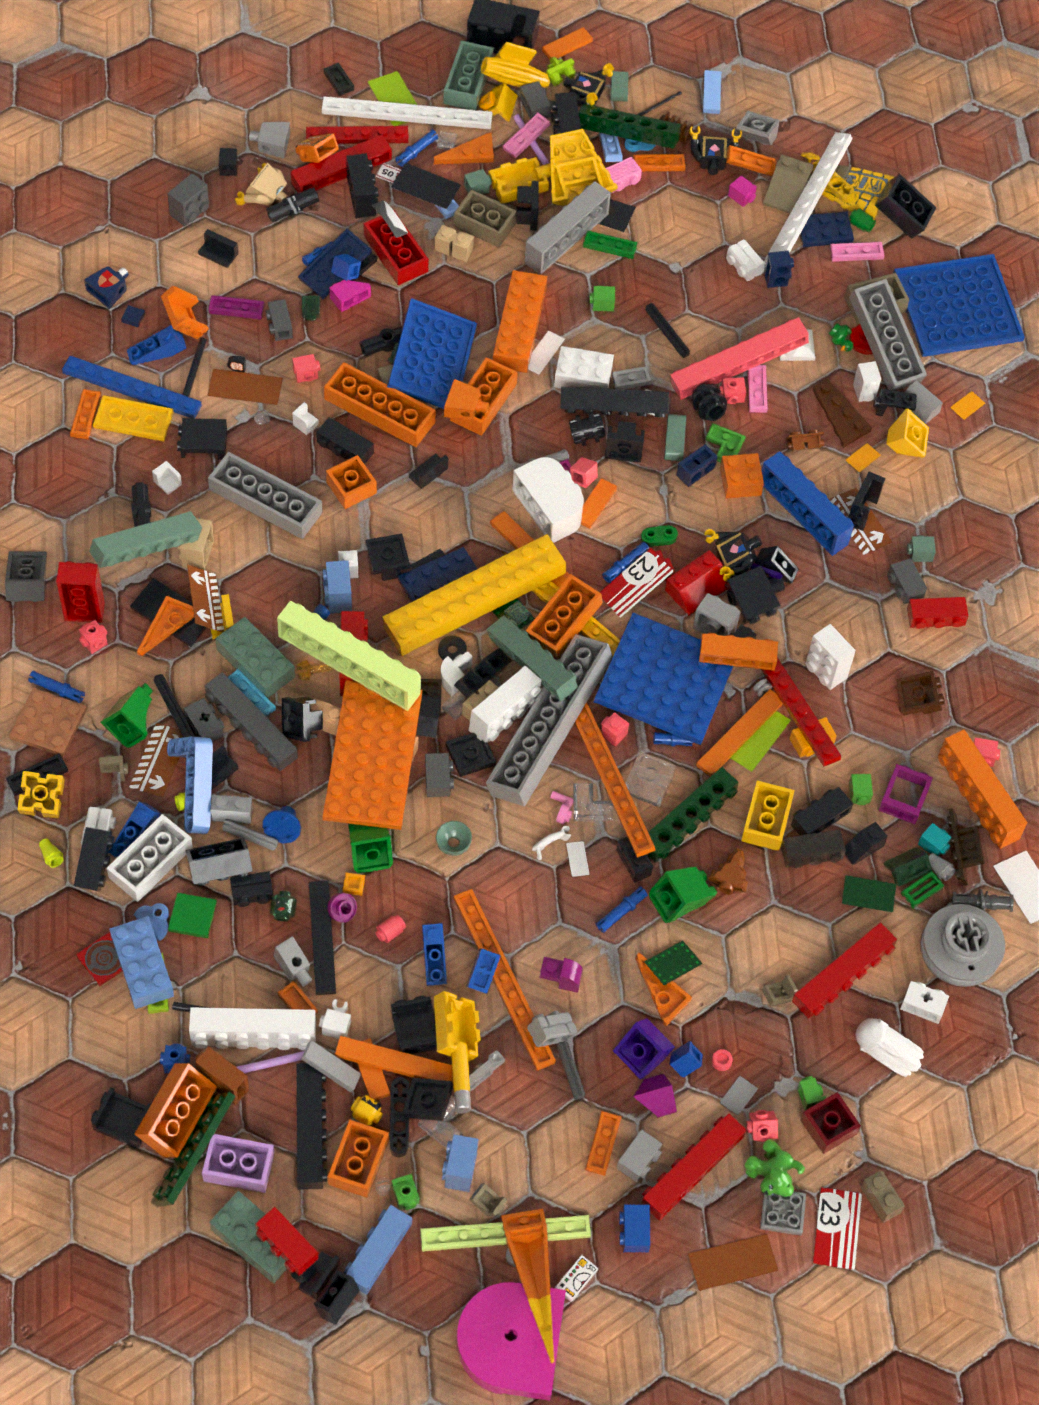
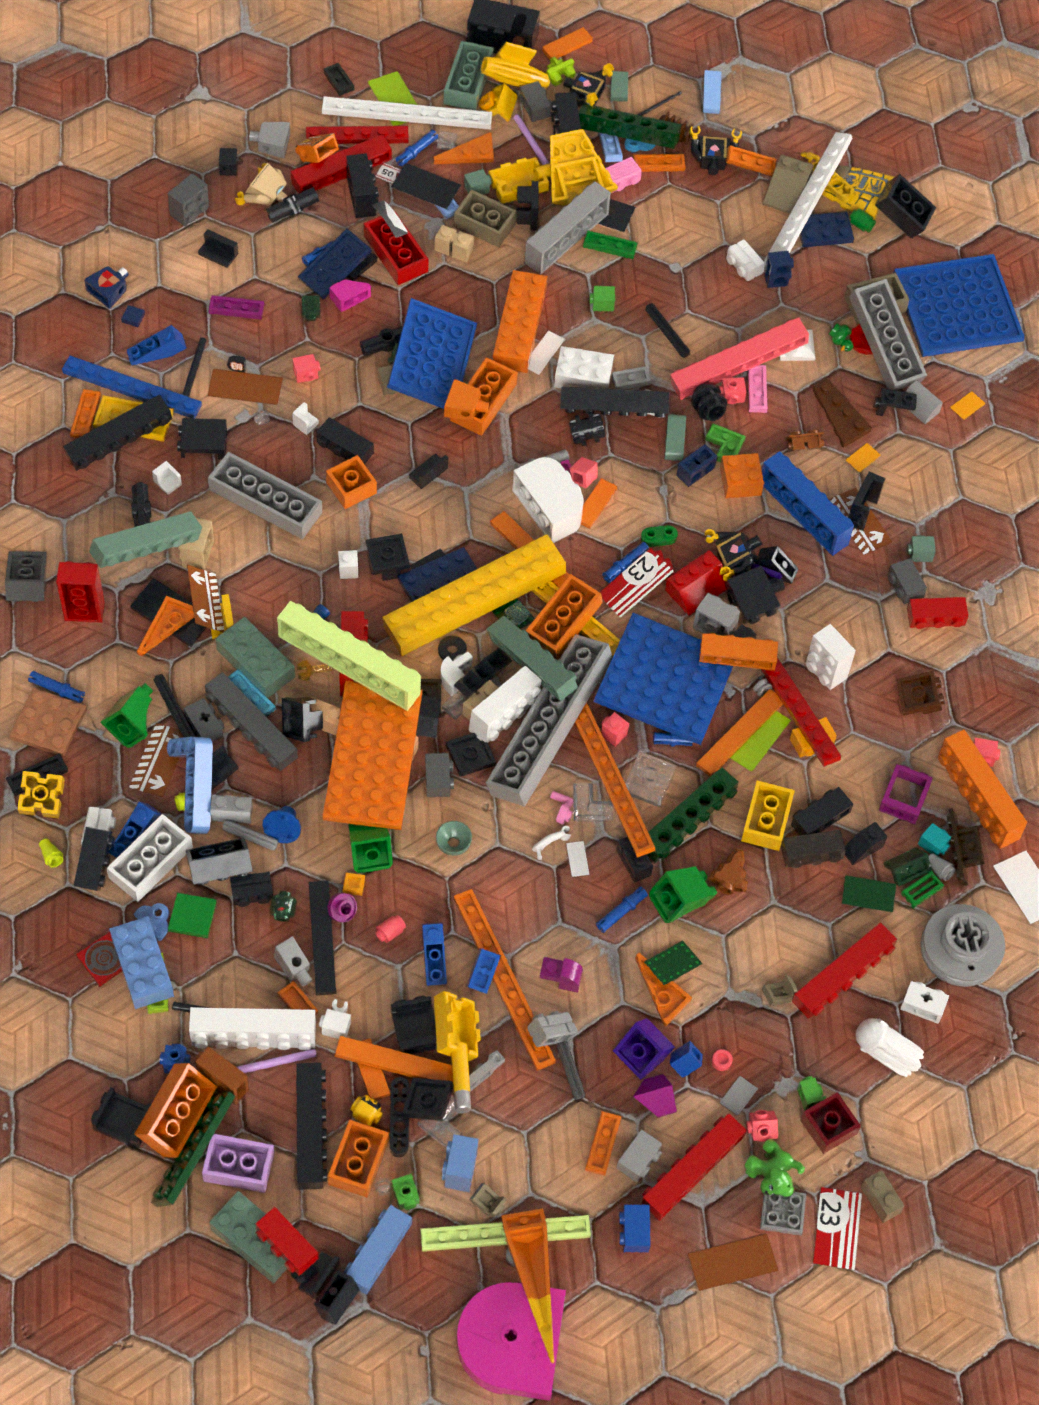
(93, 636): coral brick -> none
(113, 764): dark tan bracket -> none
(118, 432): none -> black brick
(179, 310): orange panel -> none
(280, 320): dark grey brick -> none
(331, 1066): light grey tile -> none
(337, 586): medium blue brick -> none
(346, 267): blue panel -> none
(379, 404): orange brick -> none
(526, 135): bright pink tile -> none
(577, 1278): white tile -> none
(625, 443): black panel -> none
(742, 191): dark pink brick -> none
(758, 128): light grey slope -> none
(857, 251): bright pink tile -> none
(860, 789): bright green brick -> none
(867, 381): white brick -> none
(908, 435): yellow slope -> none
(985, 901): dark grey piece -> none

